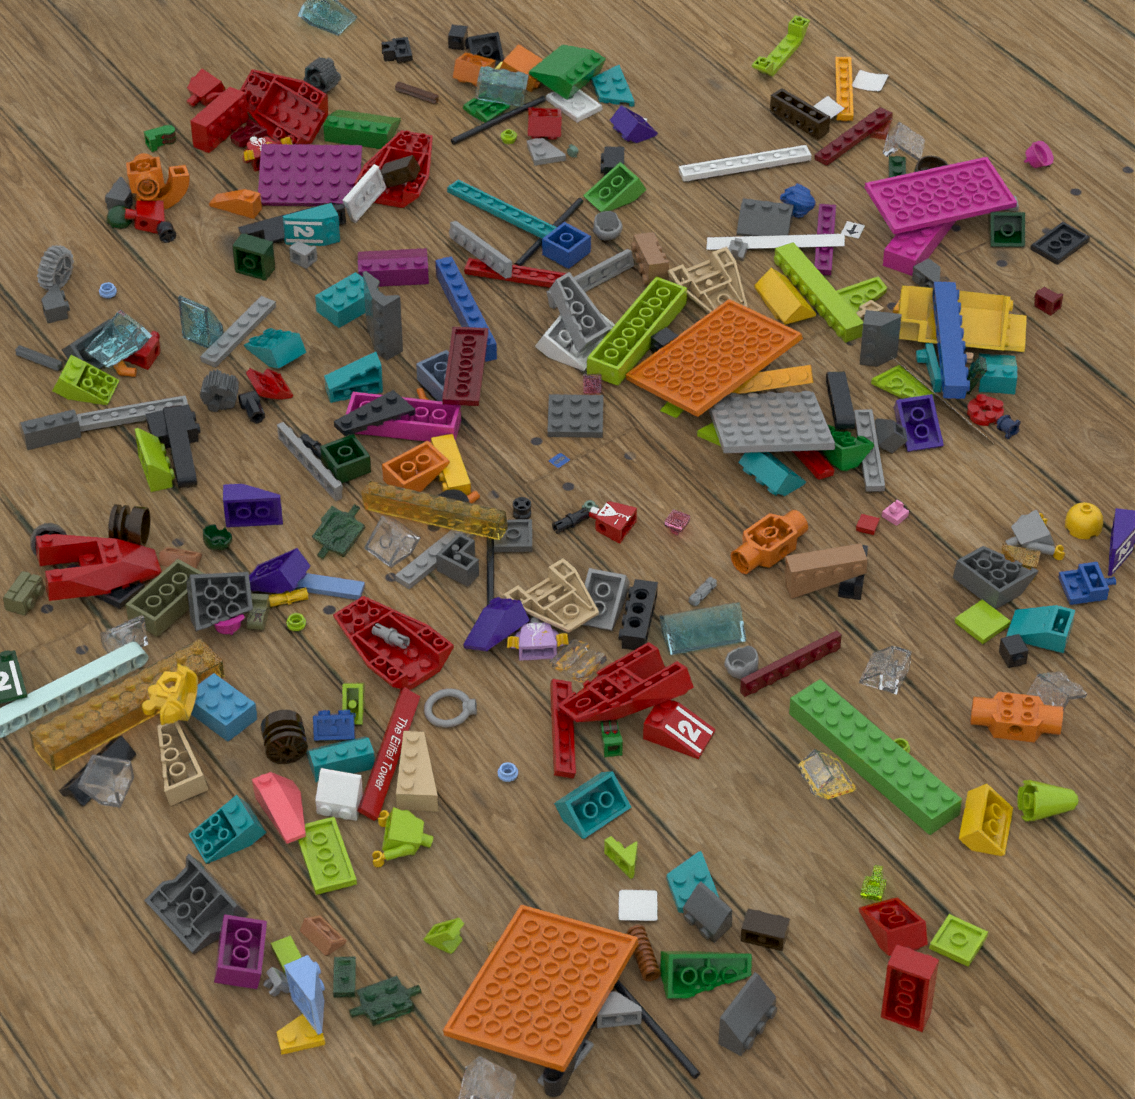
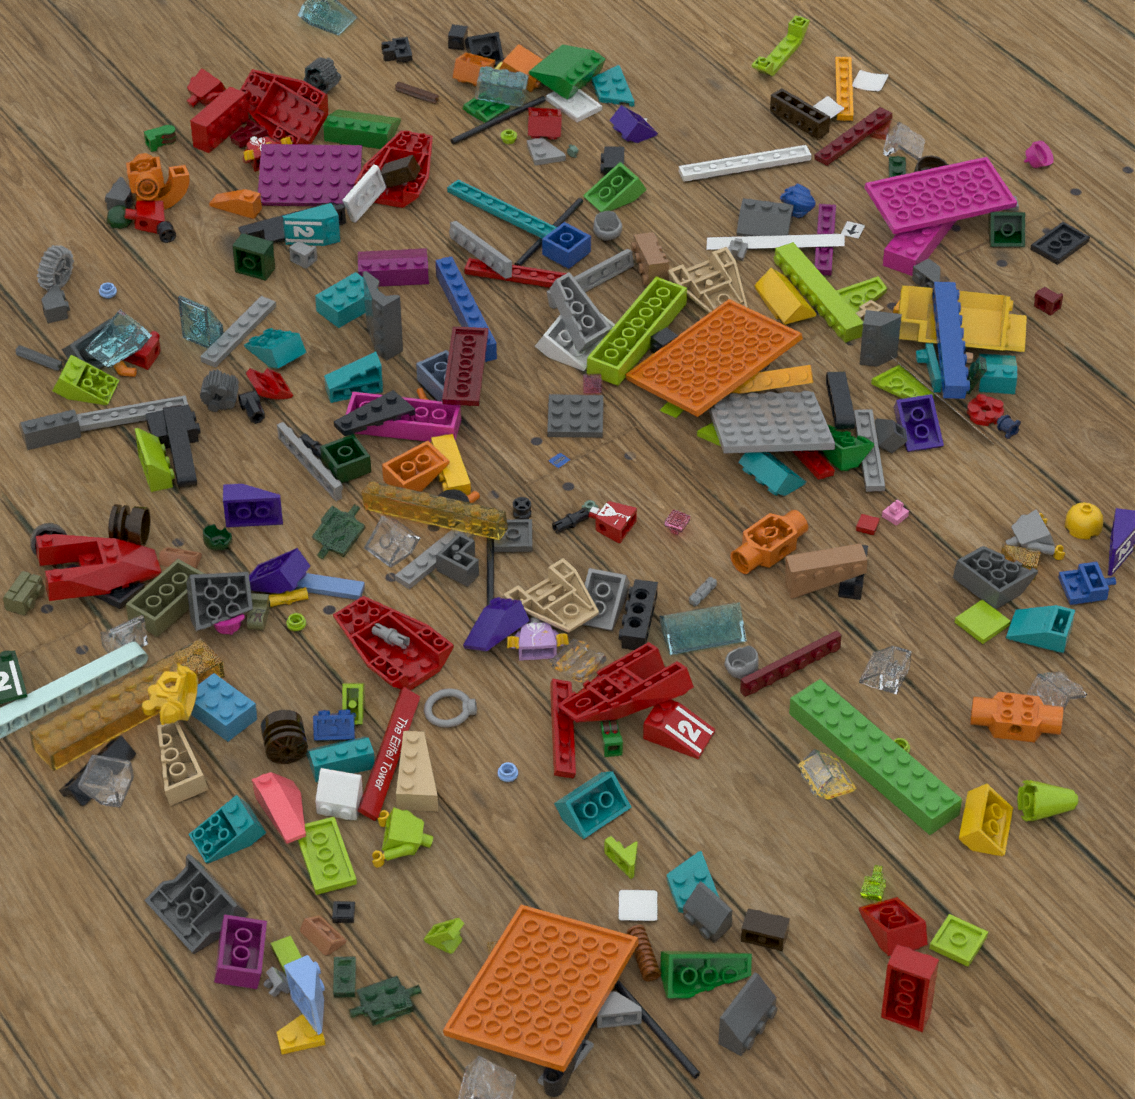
(343, 912): none -> black tile
(1013, 651): black brick -> none

